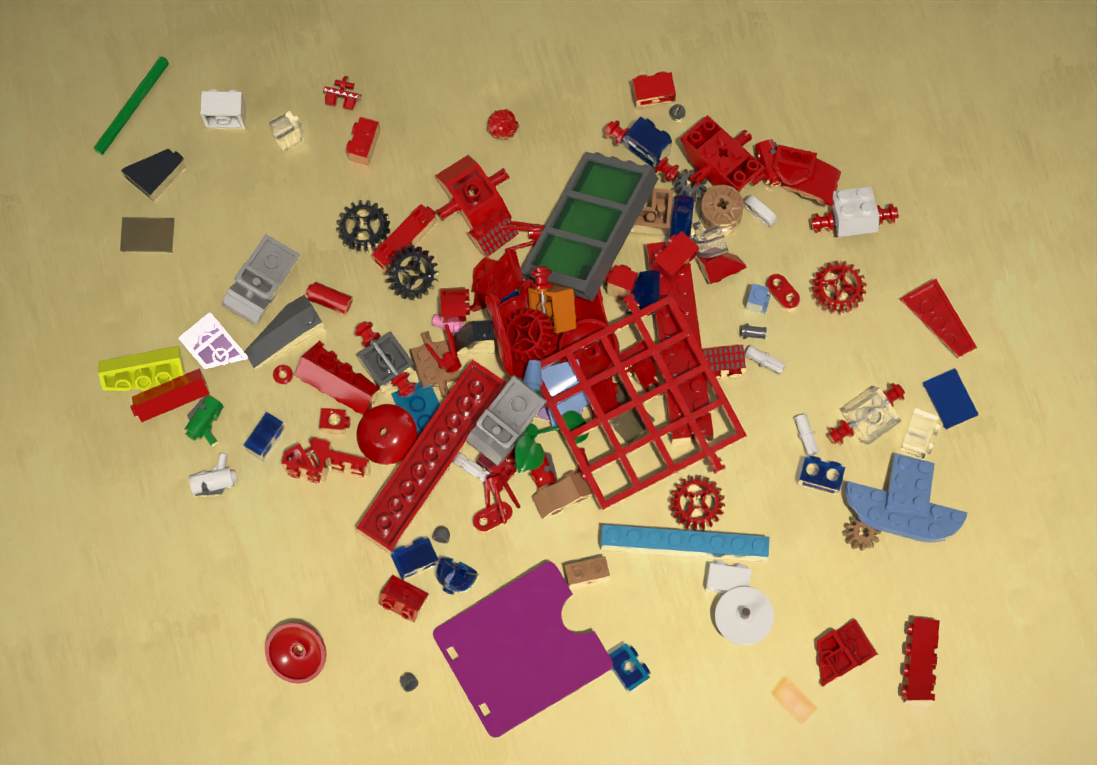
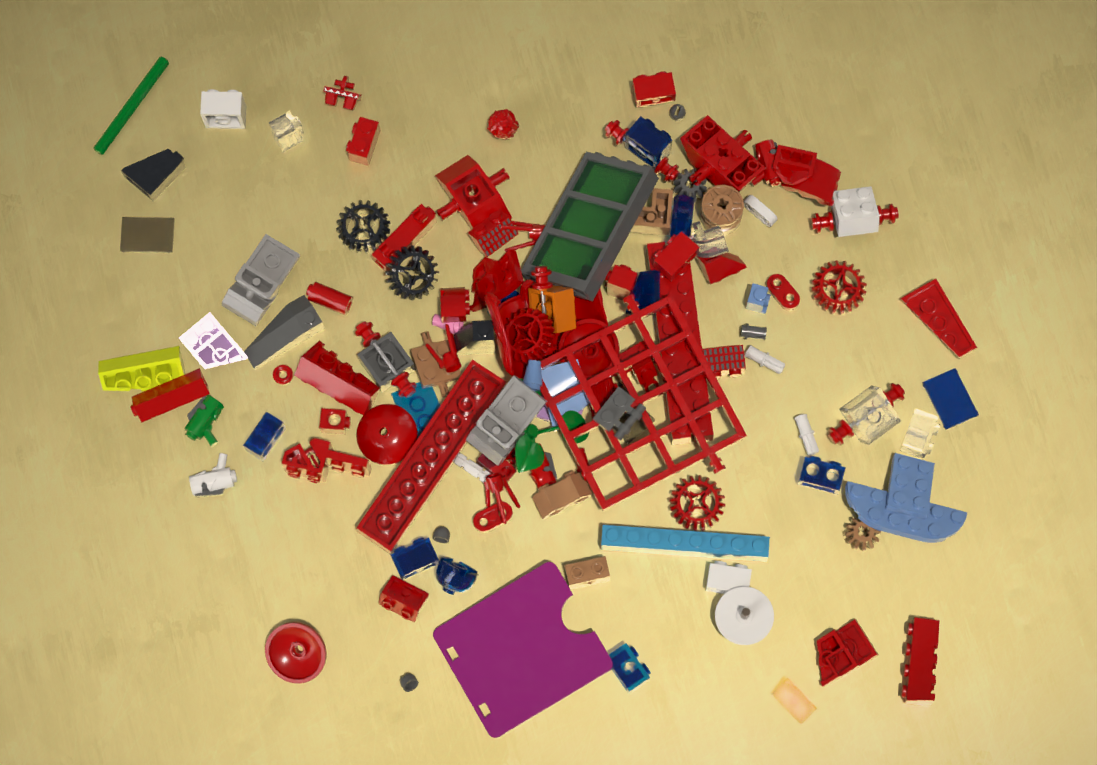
(614, 409): none -> dark grey plate

